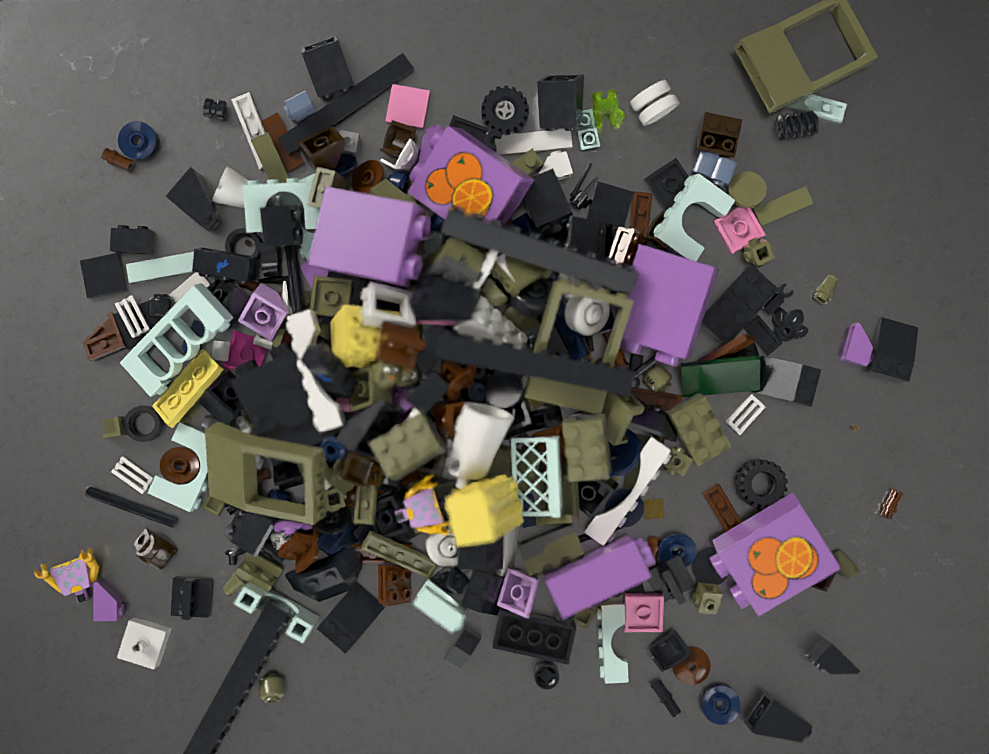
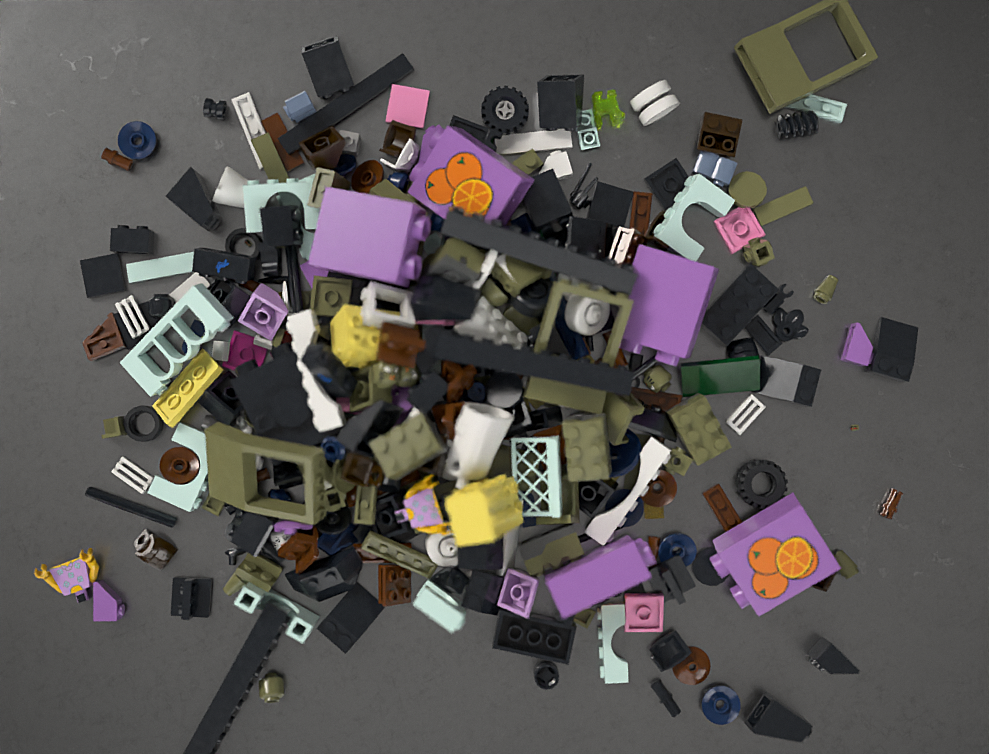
(144, 643): white brick -> none
(463, 647): black slope -> none
(665, 494): none -> reddish brown dish
(707, 598): olive brick -> none
(730, 348): reddish brown tile -> none

